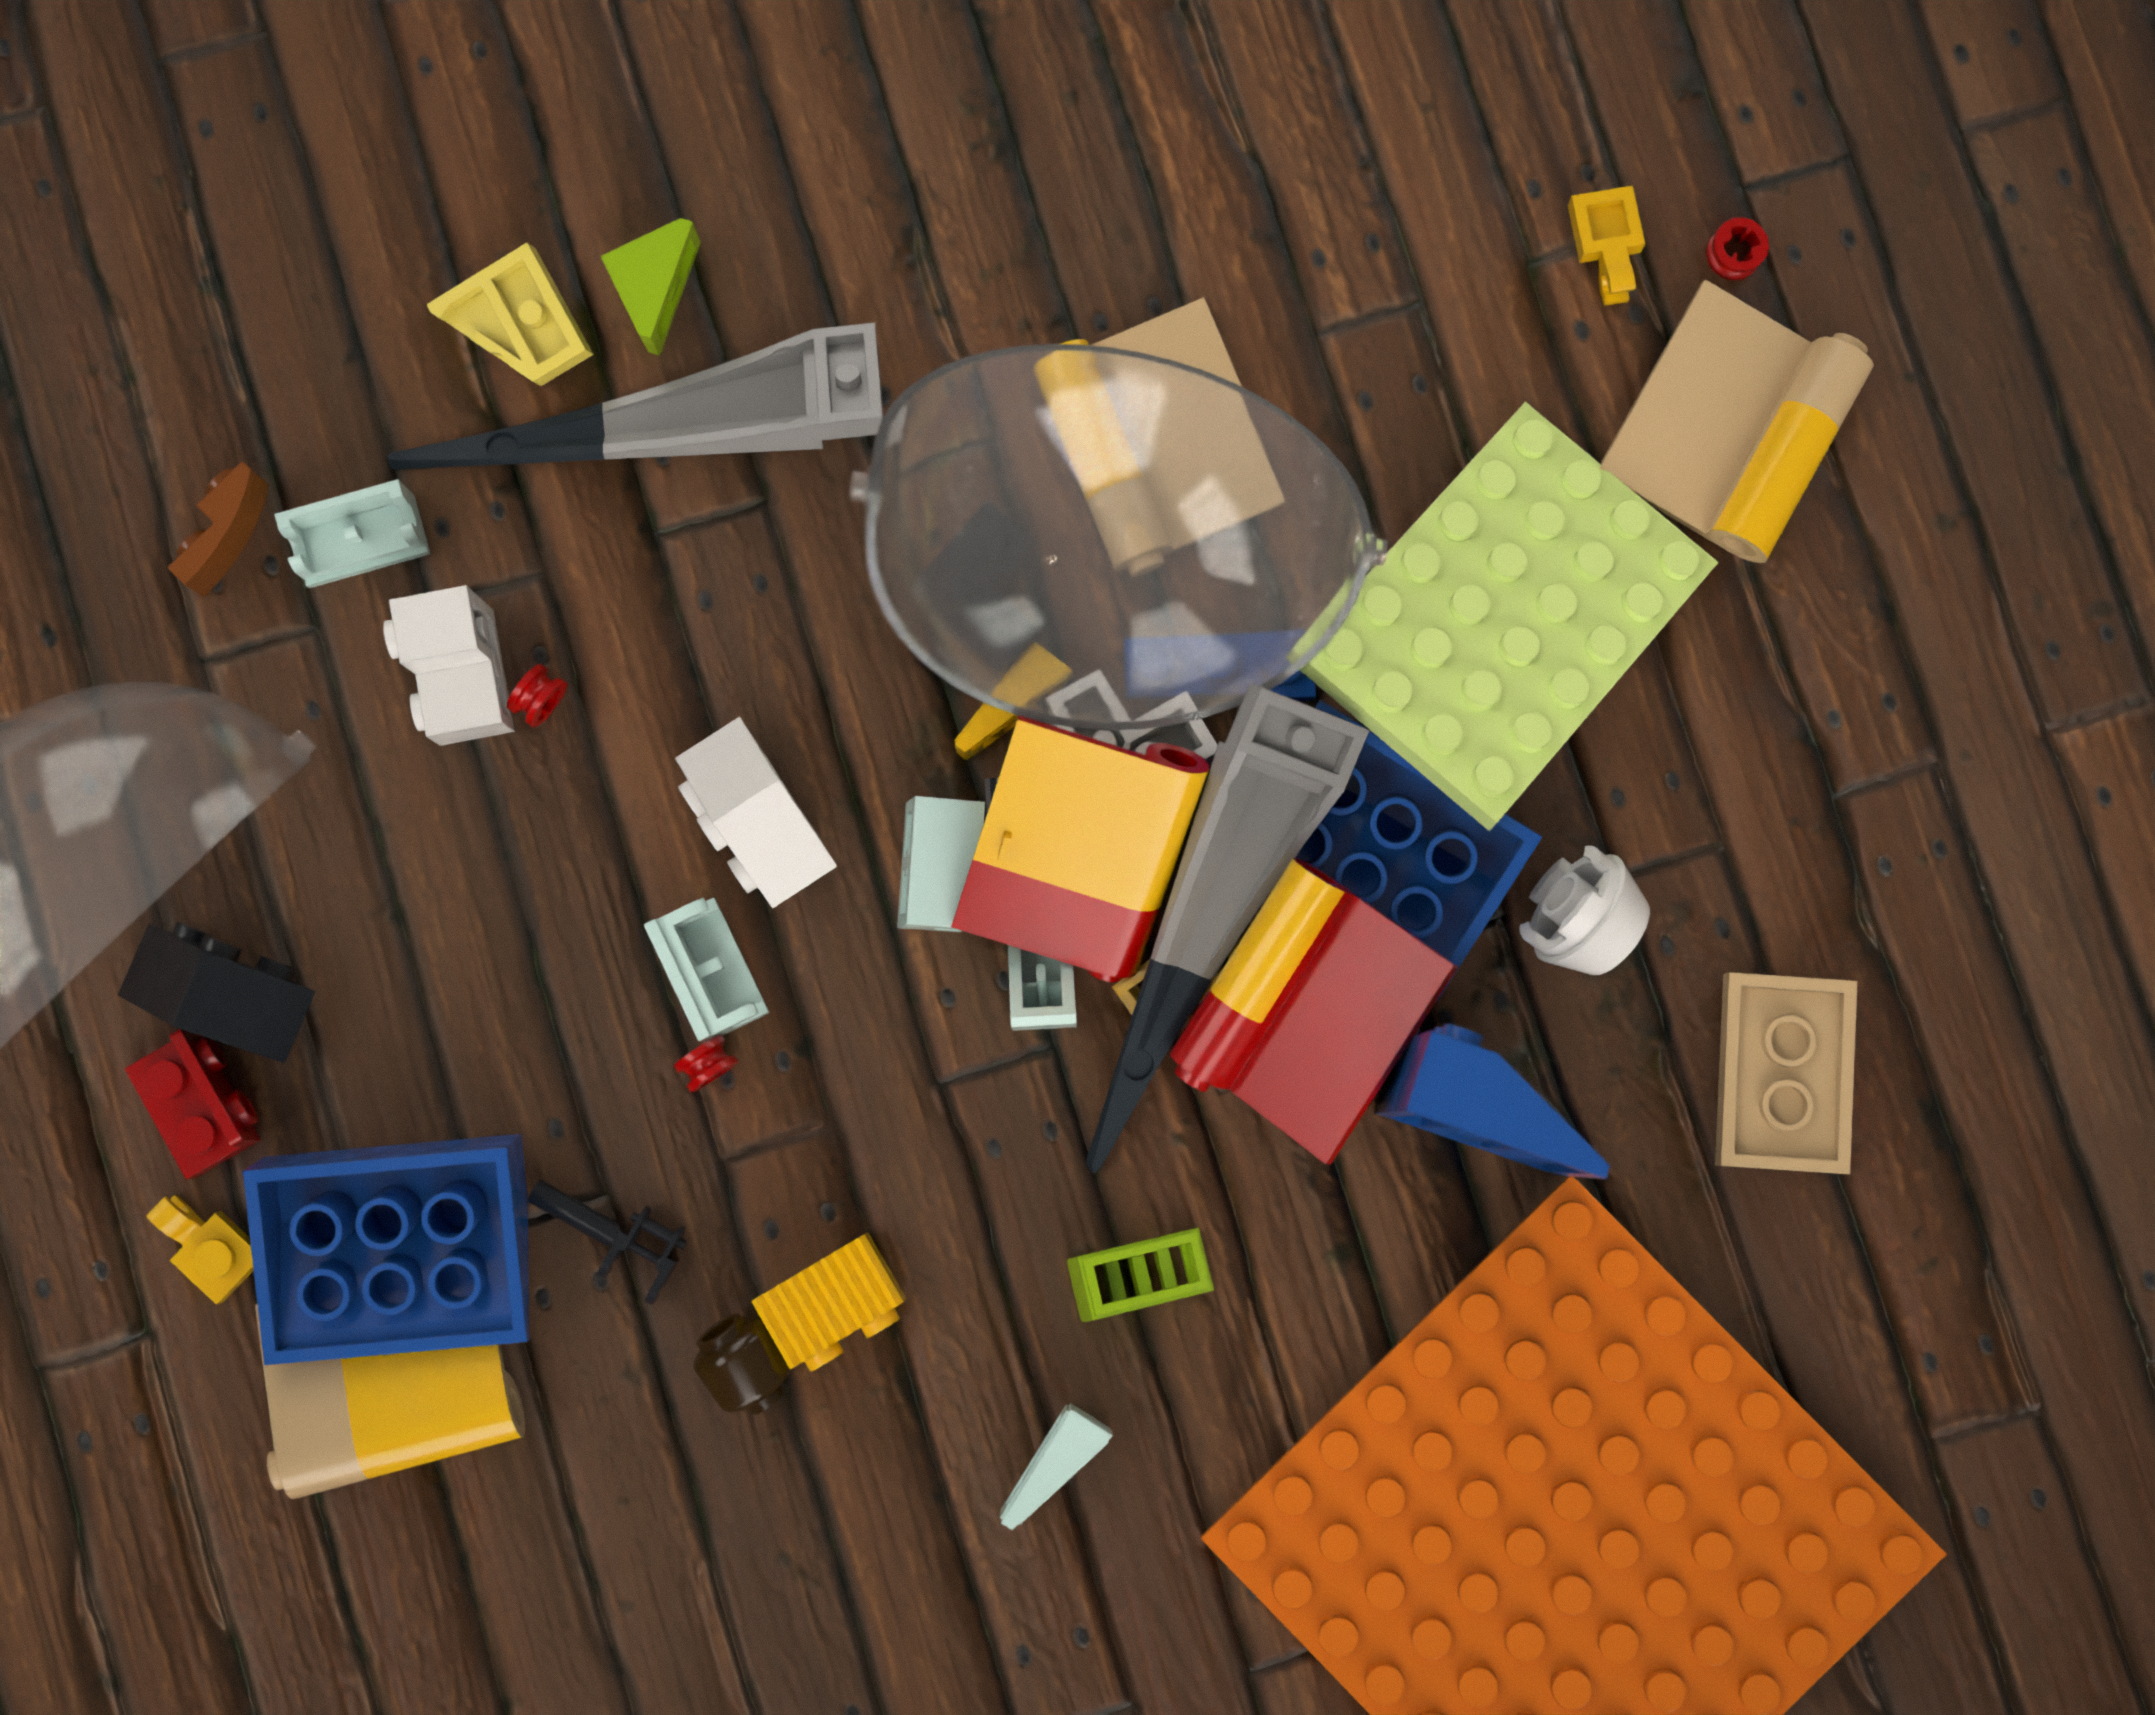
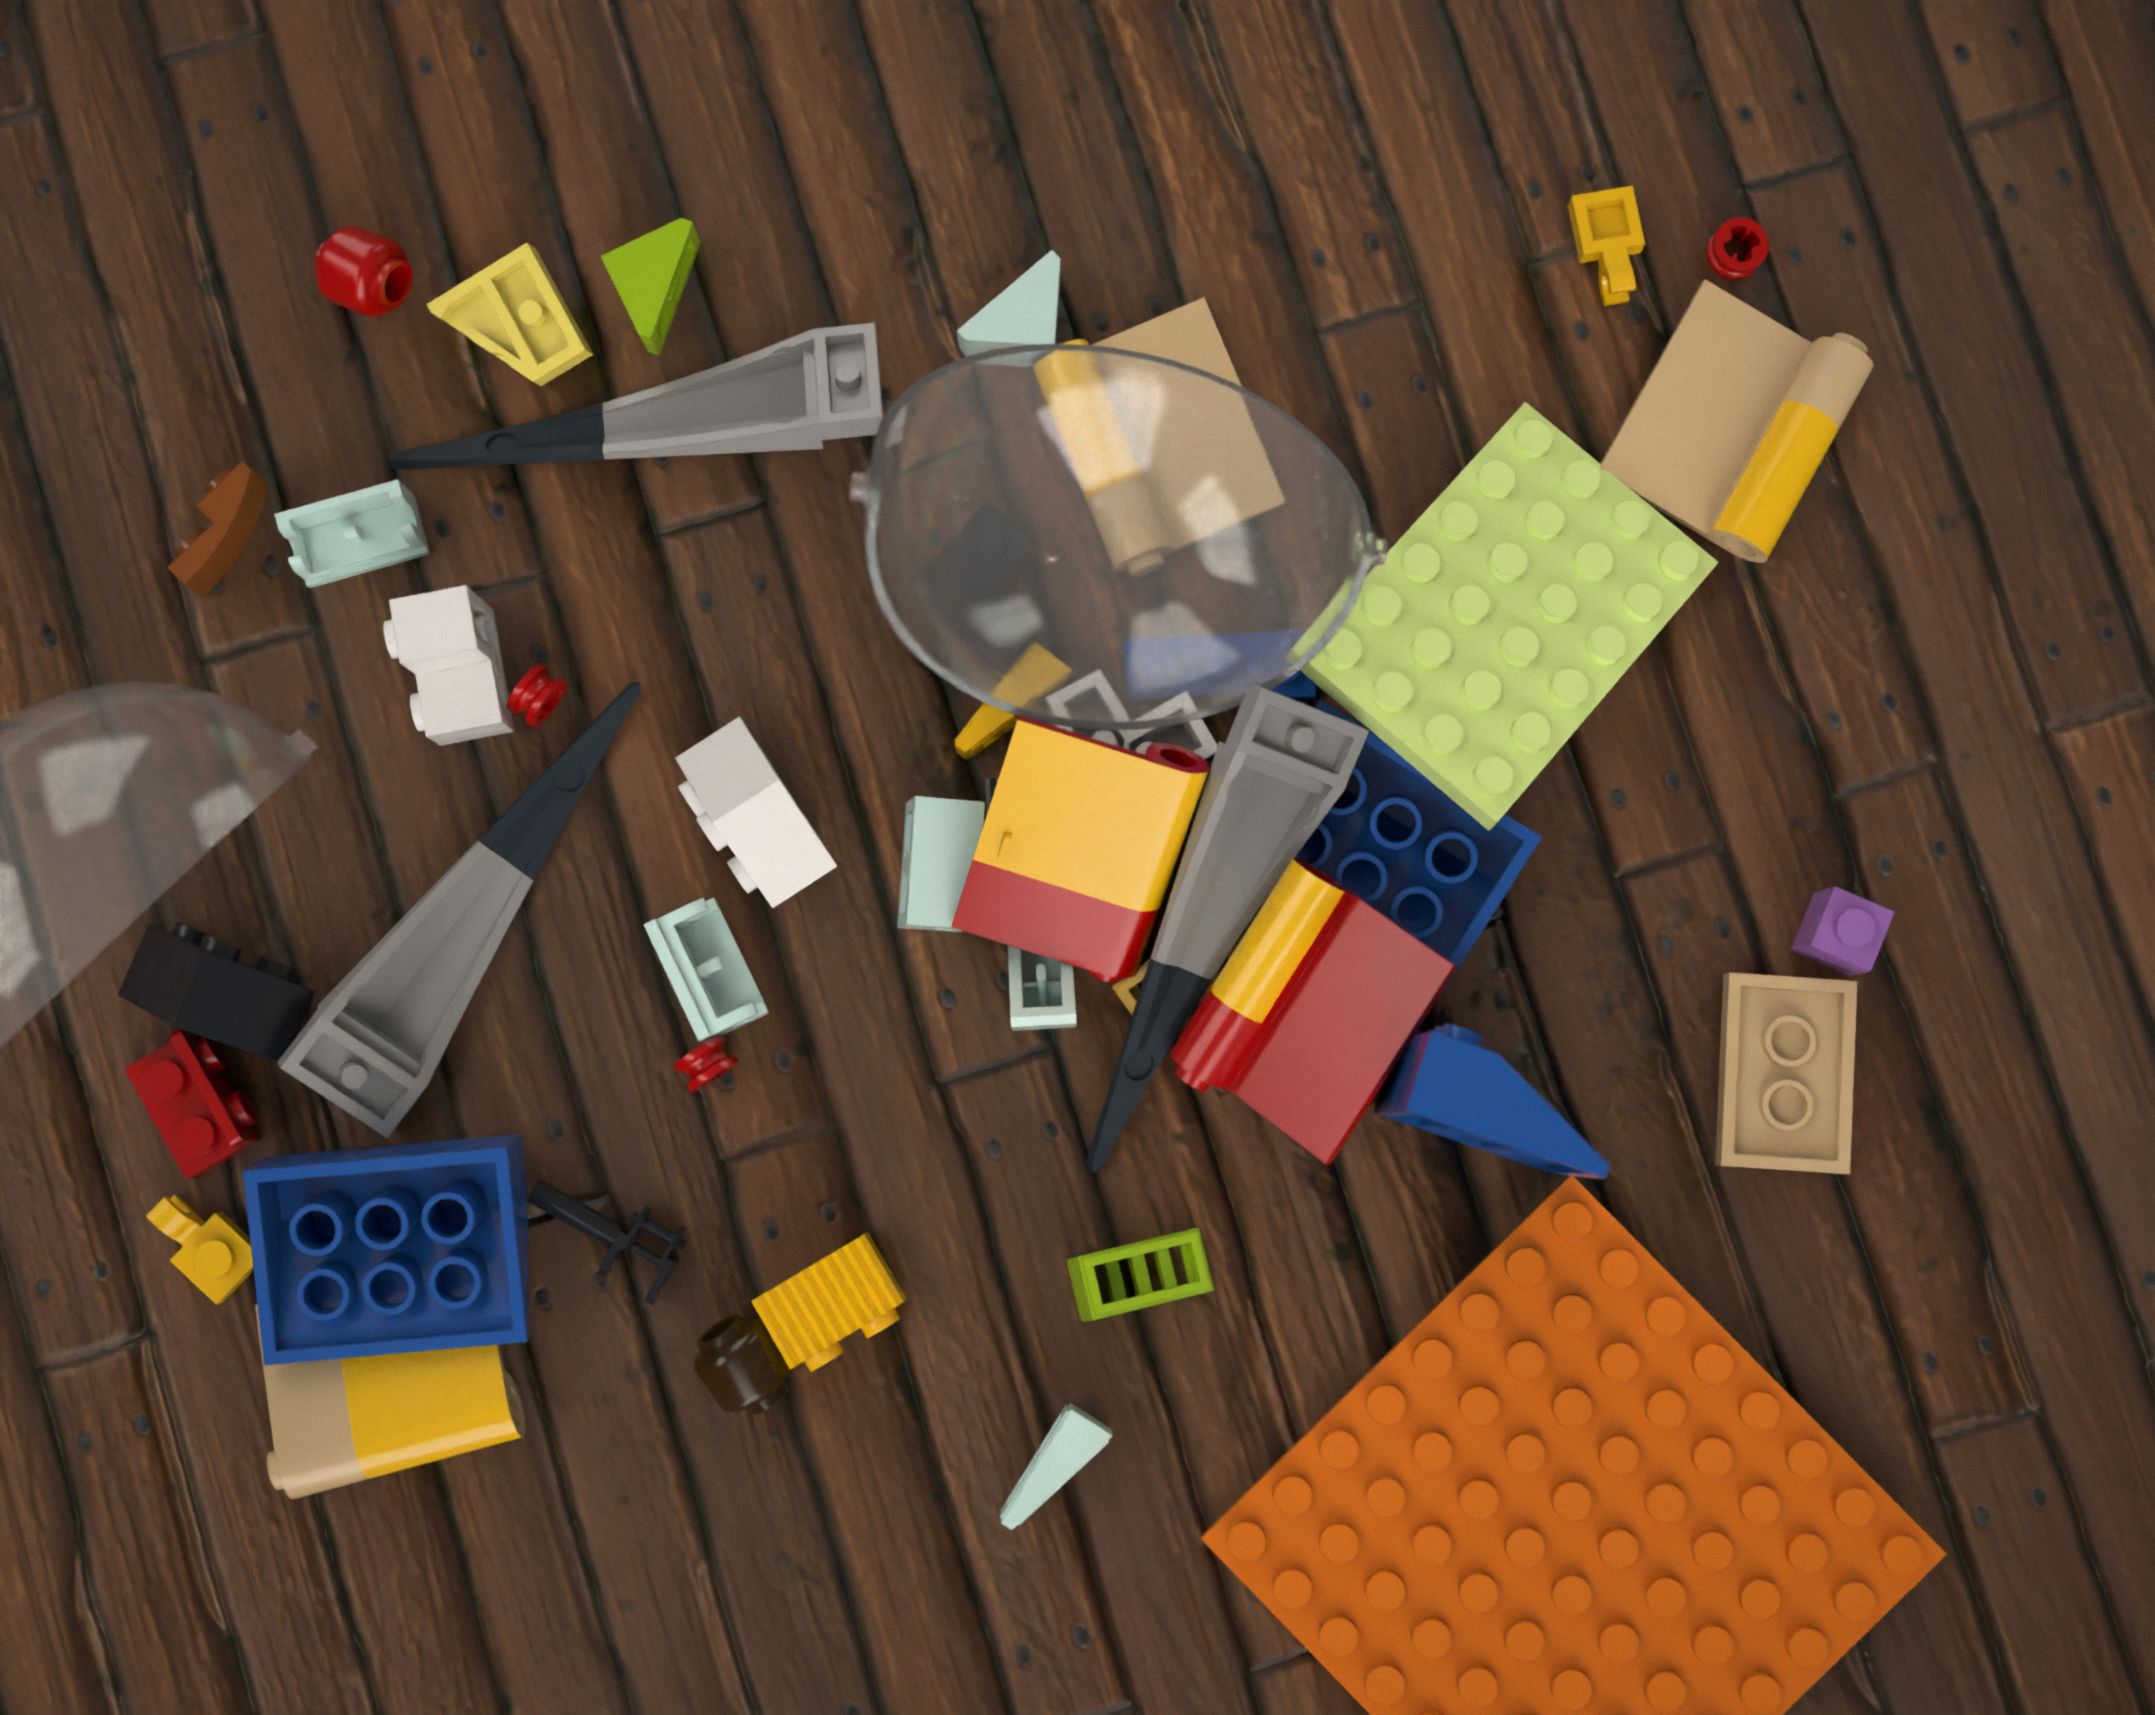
(363, 271): none -> red head
(398, 1007): none -> light grey plate
(1020, 314): none -> light aqua slope
(1586, 914): white cone -> none
(1842, 931): none -> medium lavender brick

